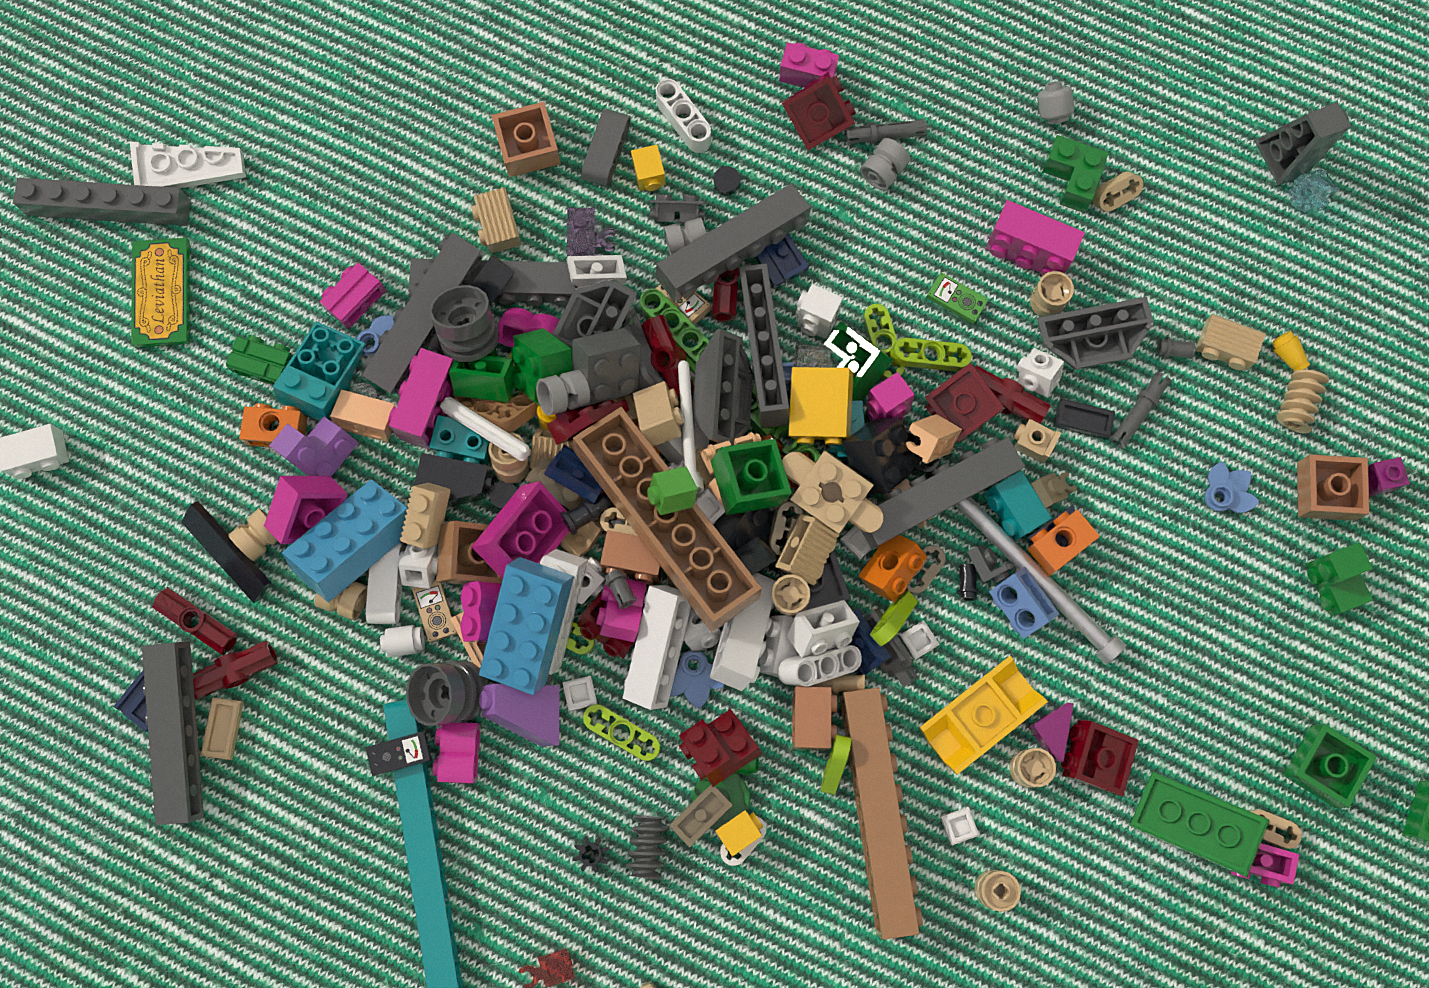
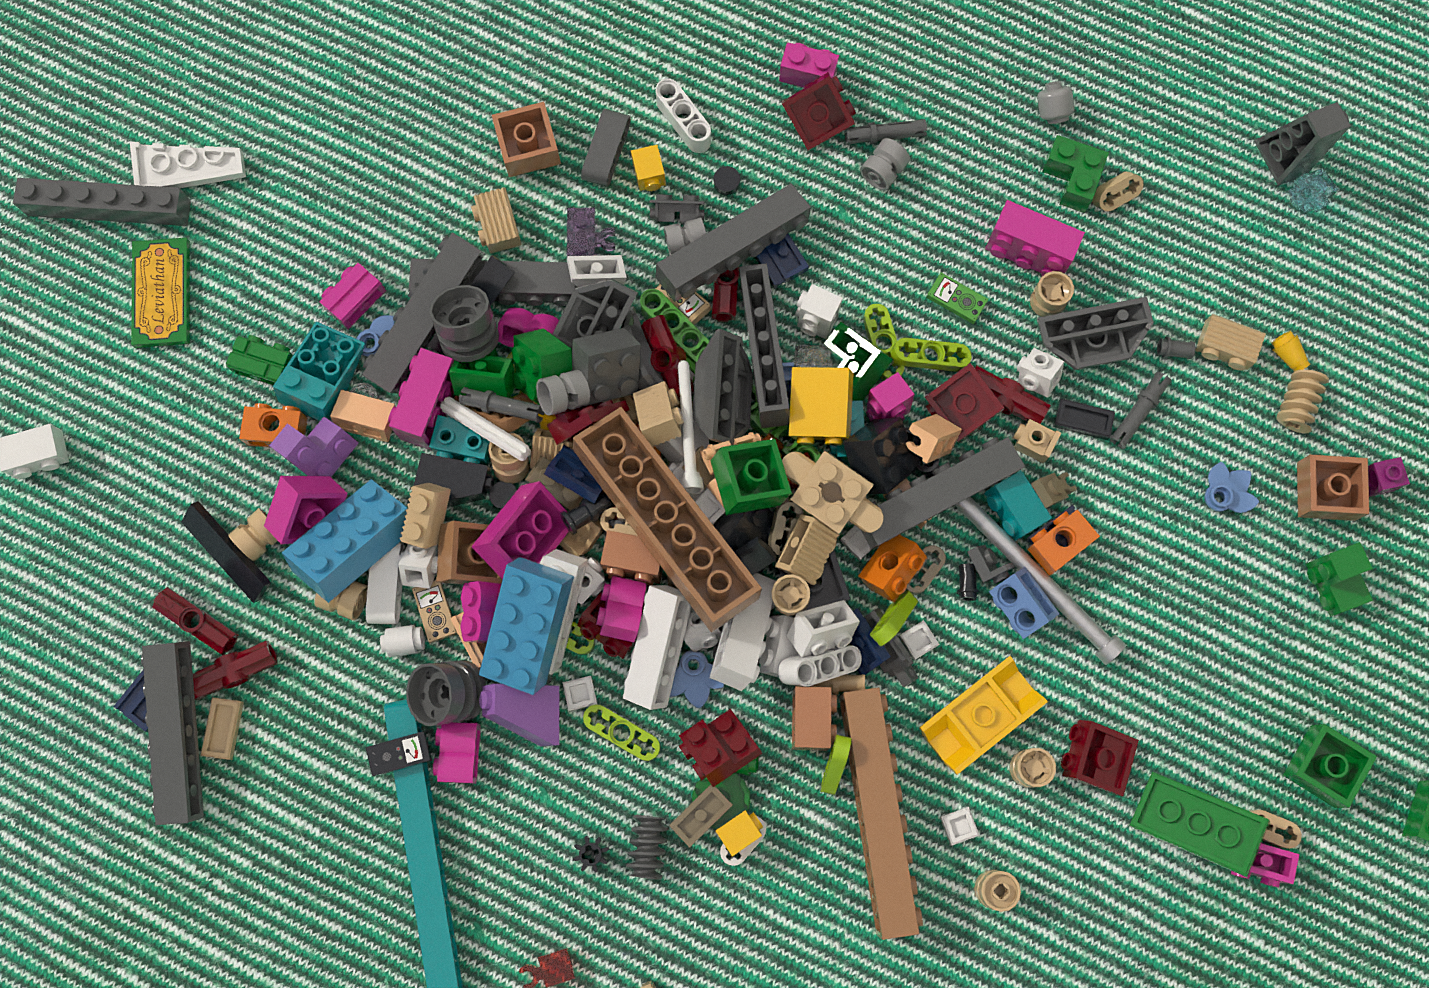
(490, 402): none -> dark grey pin
(617, 583): dark grey pin -> none
(672, 490): bright green brick -> none
(1053, 730): magenta slope -> none

